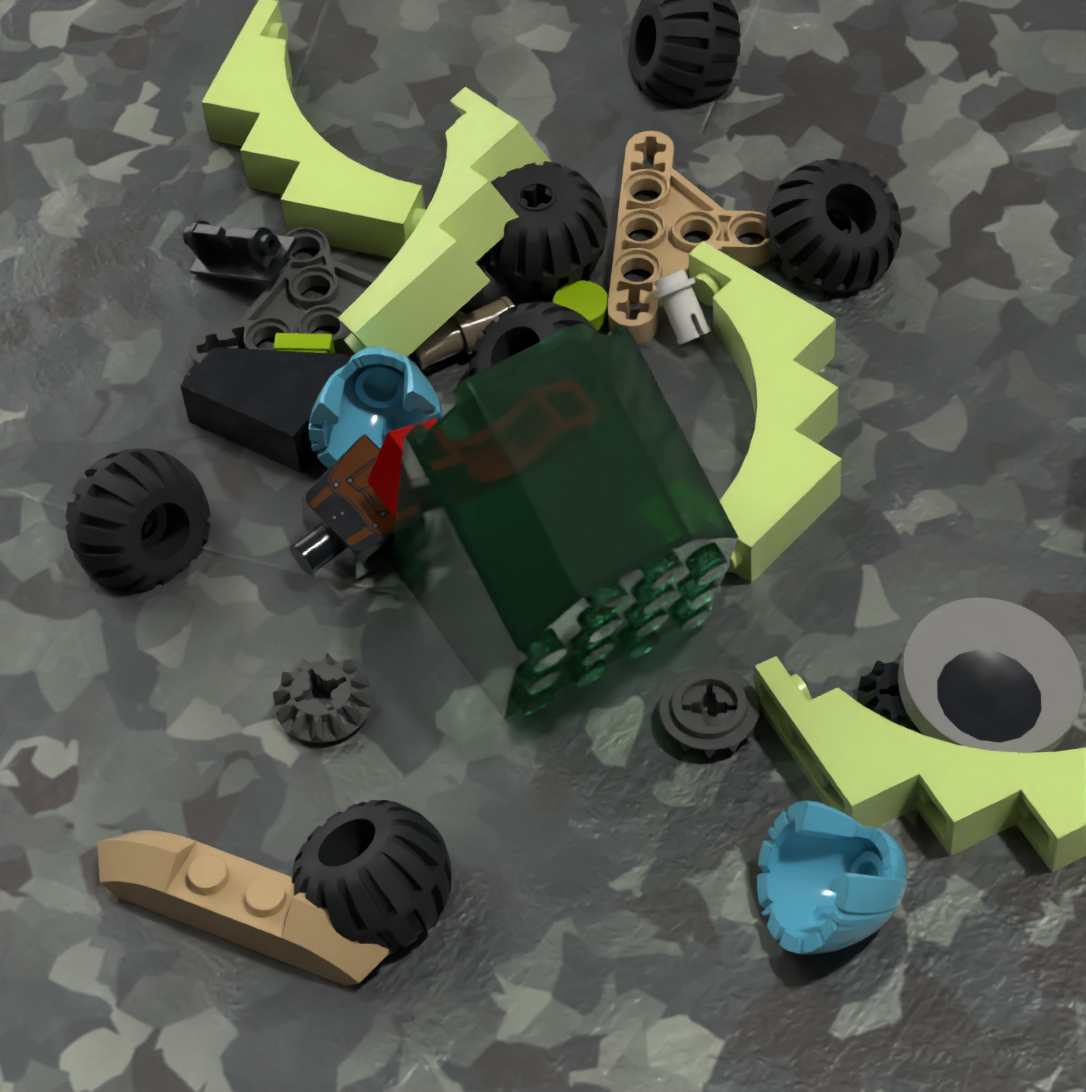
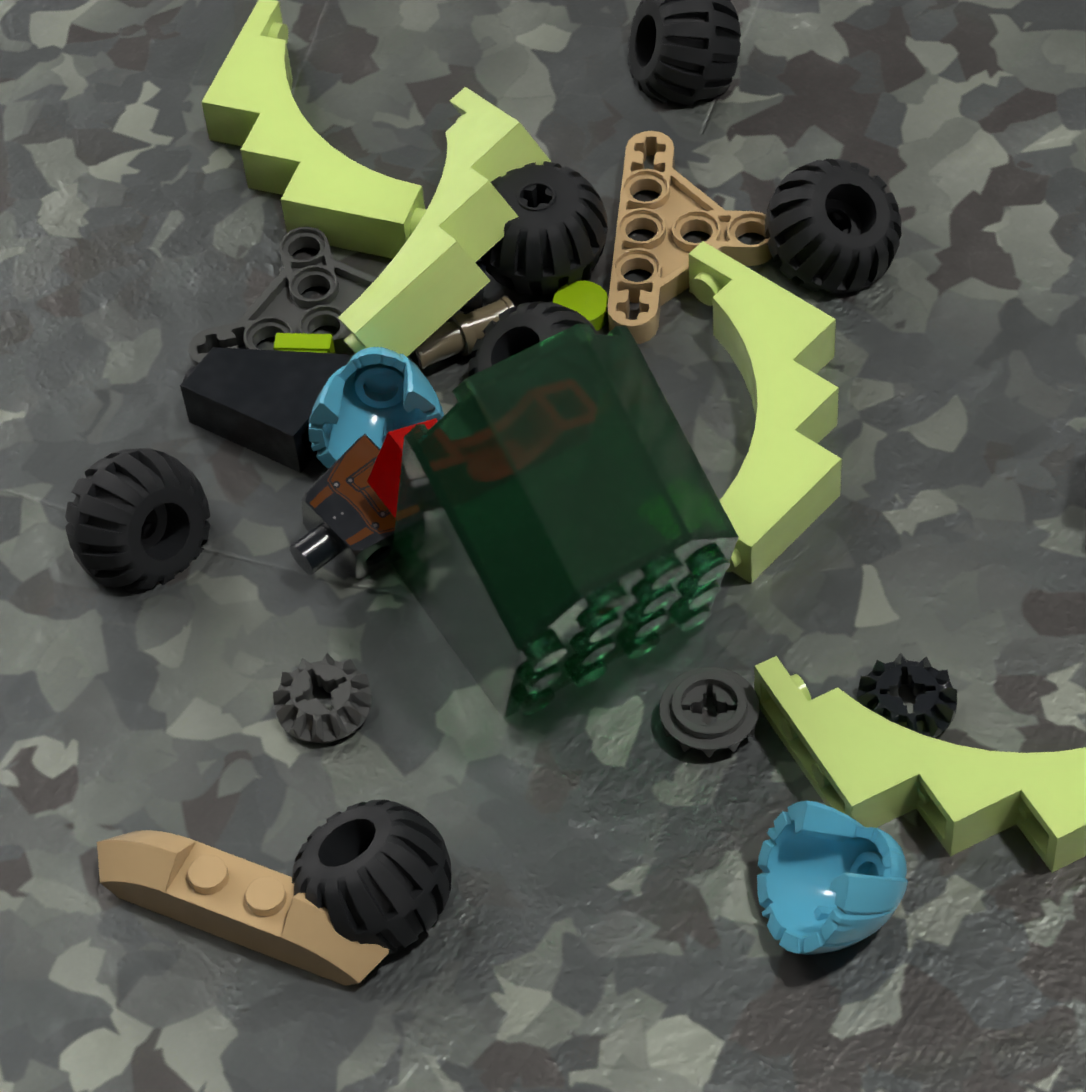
(237, 252): black hinge -> none
(681, 306): white pin -> none
(990, 677): light grey piece -> none

